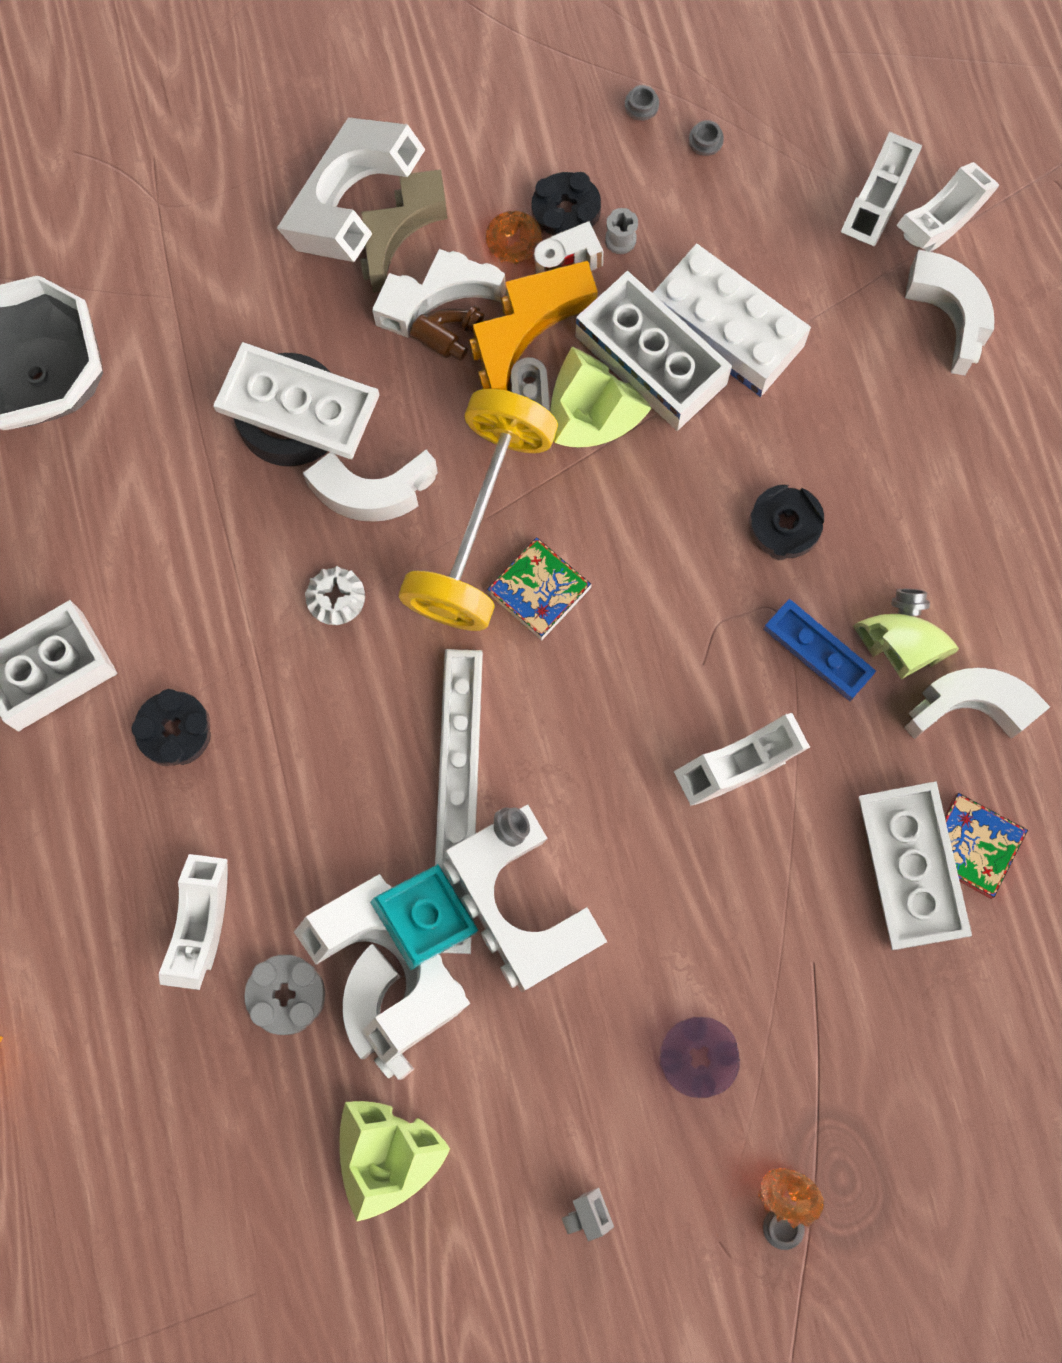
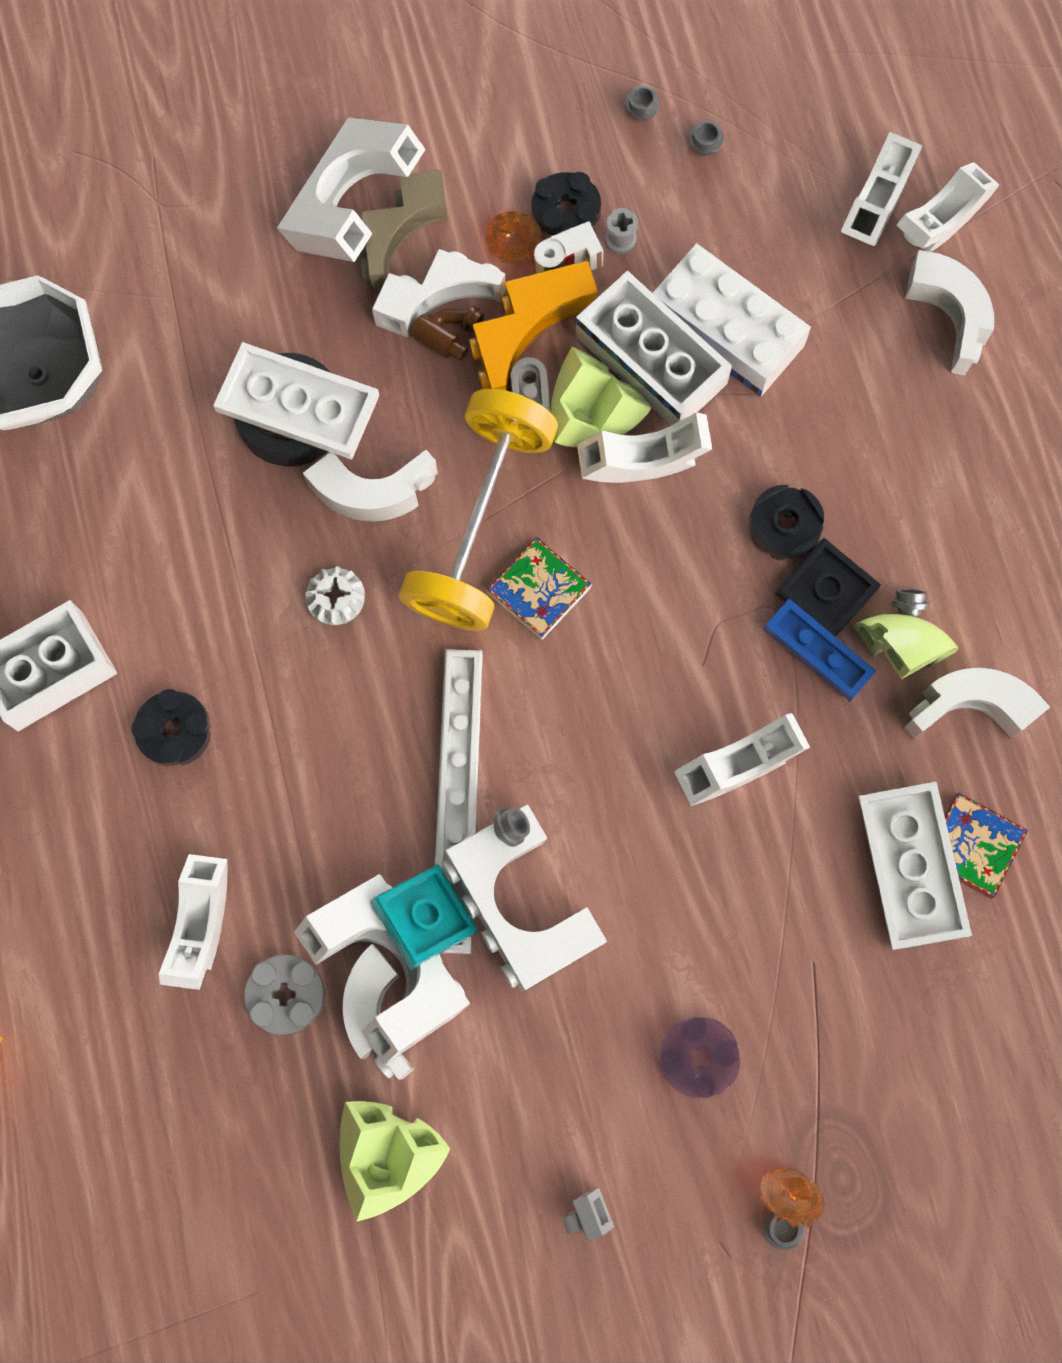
(646, 456): none -> white arch
(829, 587): none -> black tile

